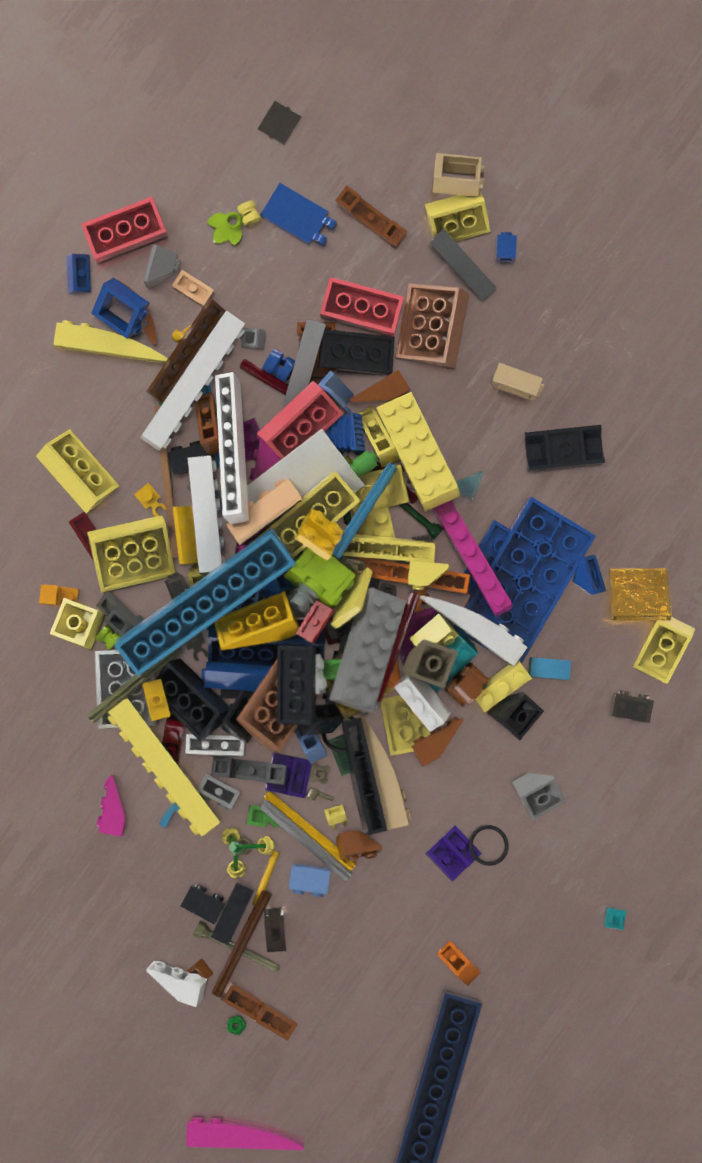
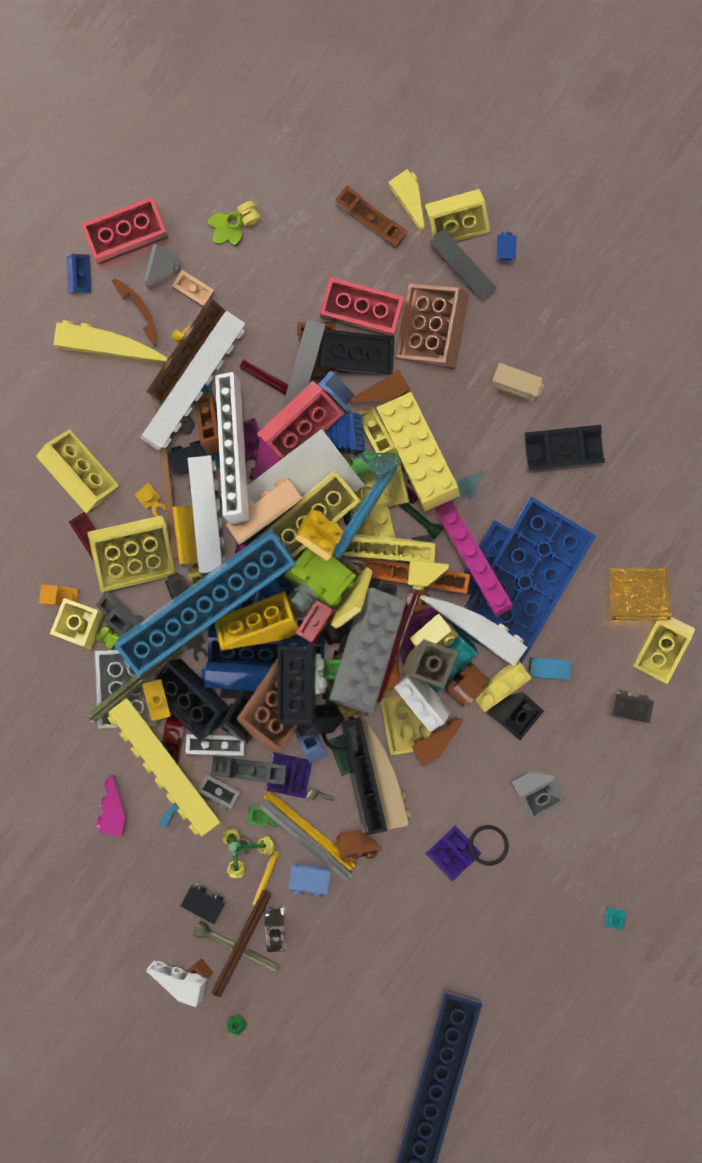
(129, 297): blue window -> none
(188, 428): none -> dark tan plate
(232, 914): black slope -> none
(236, 1135): dark pink slope -> none
(253, 338): light grey slope -> none
(258, 1011): dark orange slope -> none
(273, 362): blue wheel -> none
(279, 122): clear smoke piece -> none
(297, 215): blue tile -> none
(323, 777): dark tan plate -> none
(336, 815): light yellow tile -> none
(380, 463): none -> clear light blue slope
(407, 192): none -> light yellow slope
(458, 963): orange slope -> none
(462, 165): tan window -> none
(589, 575): blue slope -> none

